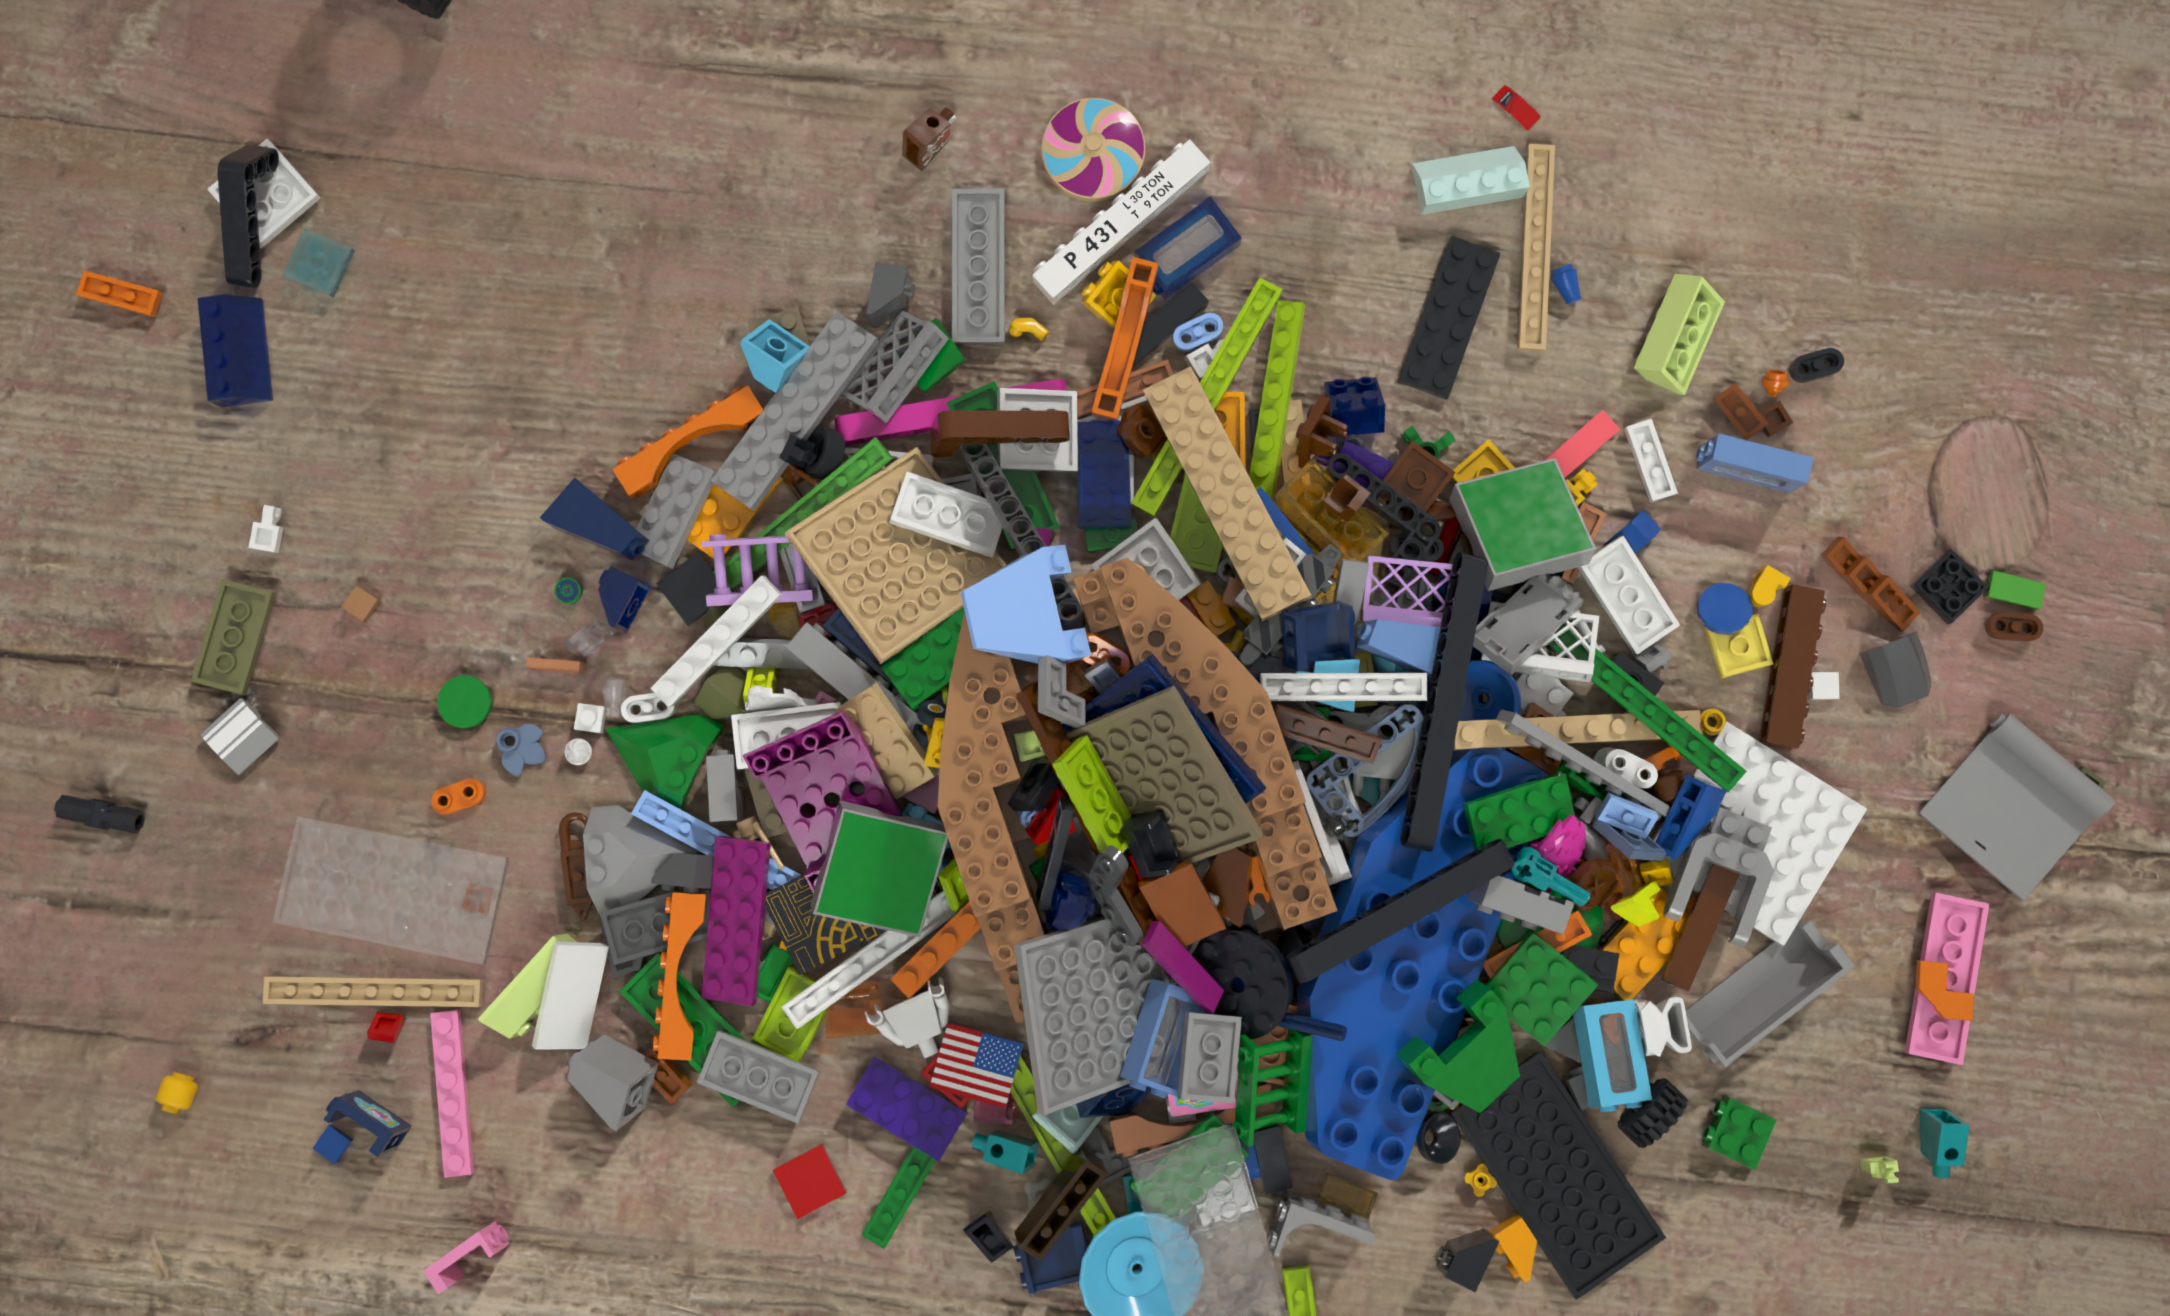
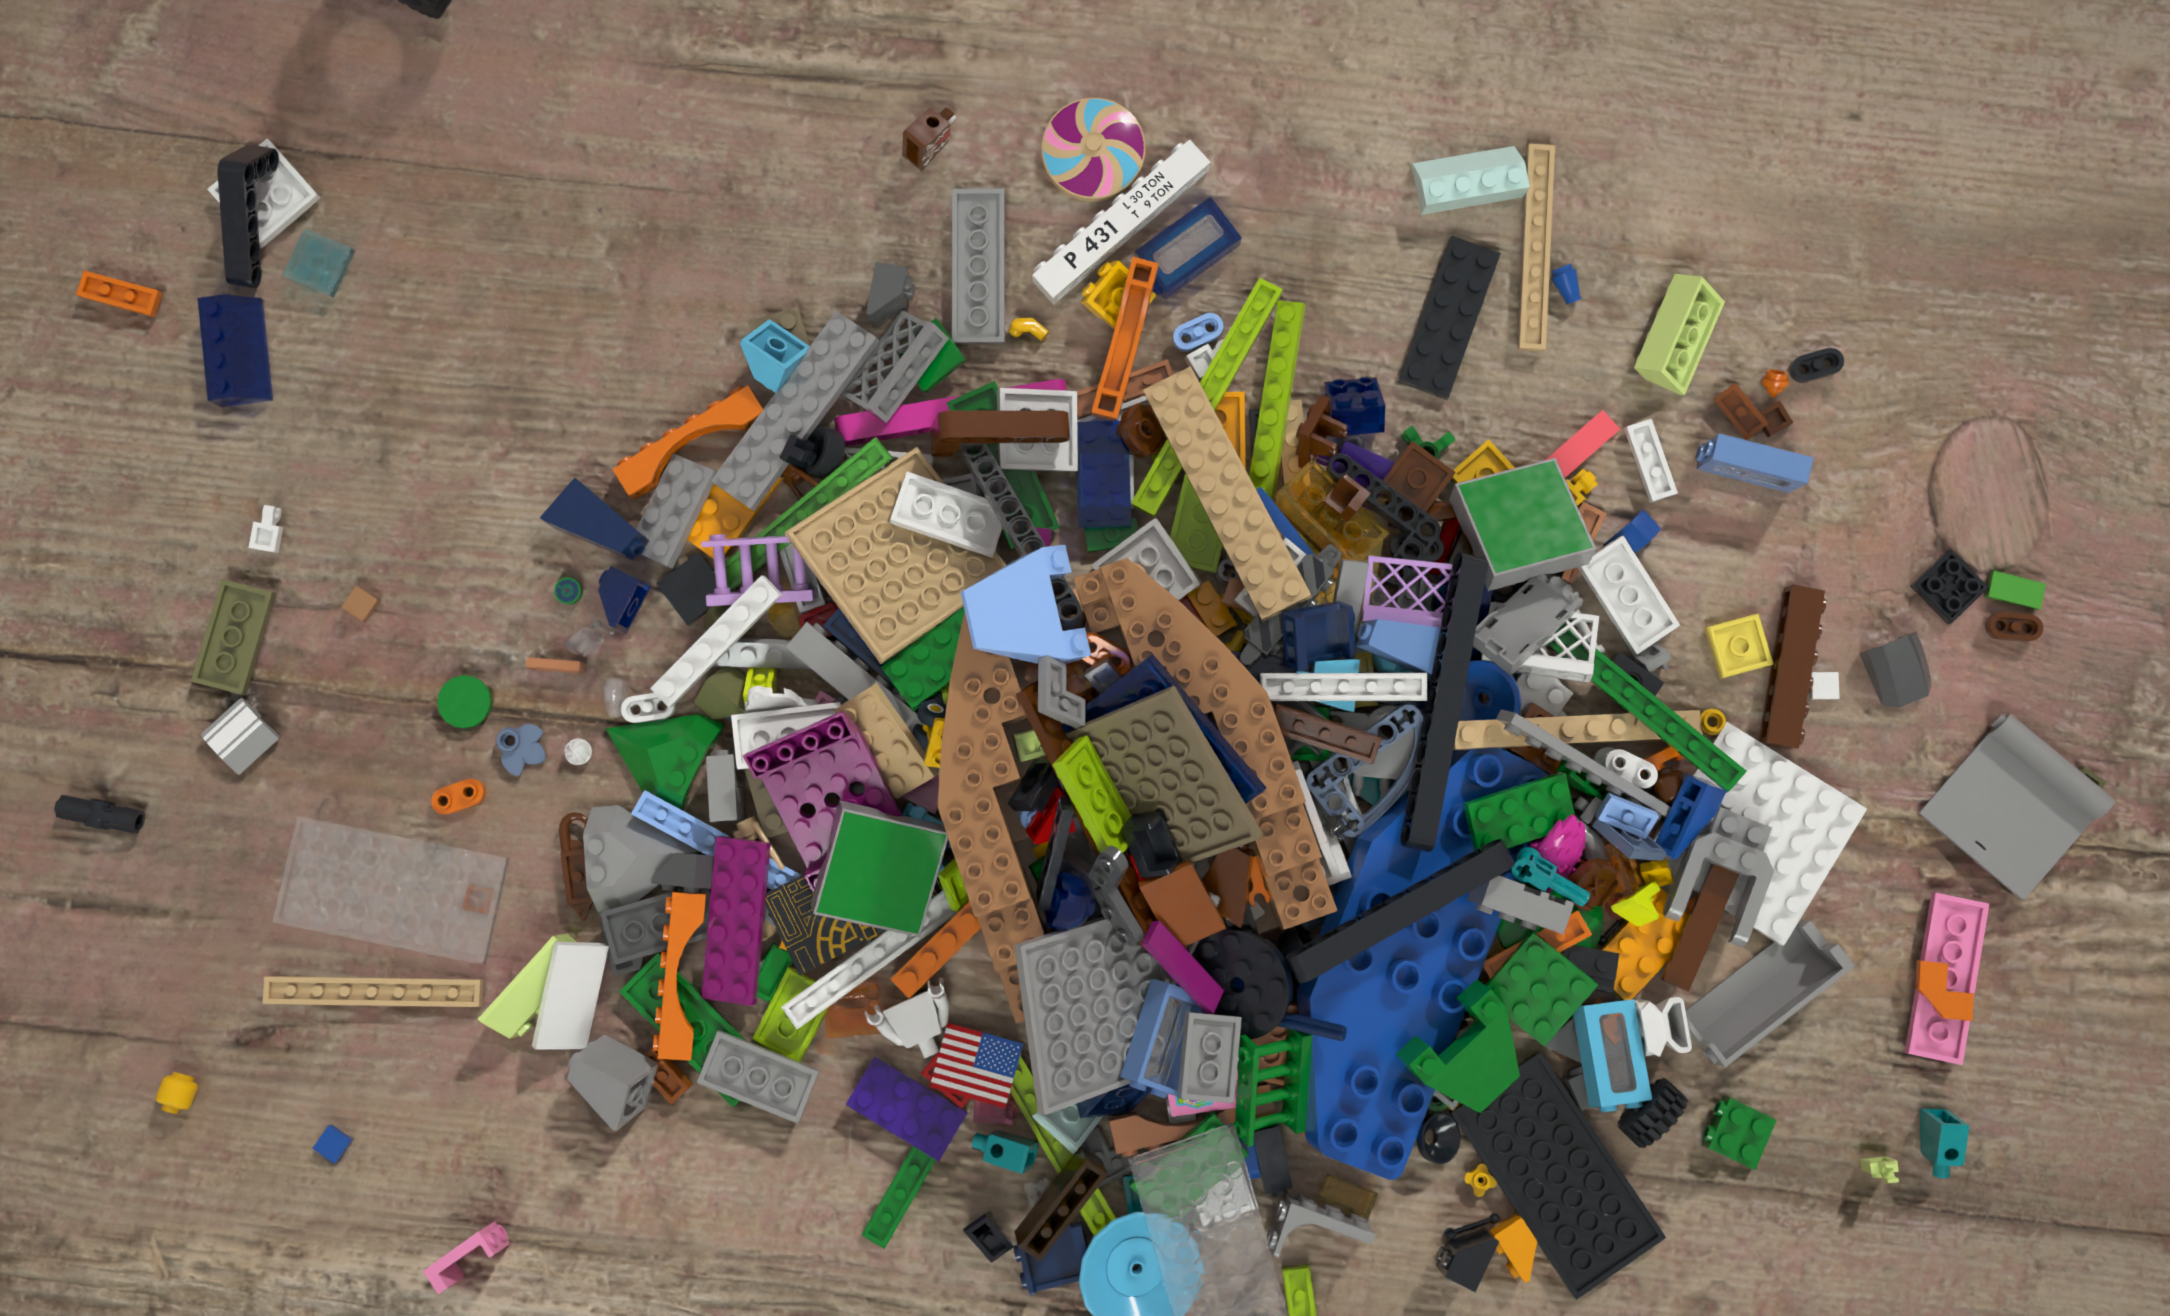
(372, 1116): dark blue panel -> none
(385, 1027): red plate -> none
(452, 1093): bright pink plate -> none
(590, 718): white plate -> none
(809, 1181): red tile -> none
(1168, 318): black tile -> none
(1450, 1233): none -> black hinge
(1516, 107): red sticker -> none
(1724, 608): blue tile -> none
(1764, 586): yellow leg -> none
(1870, 584): dark orange slope -> none

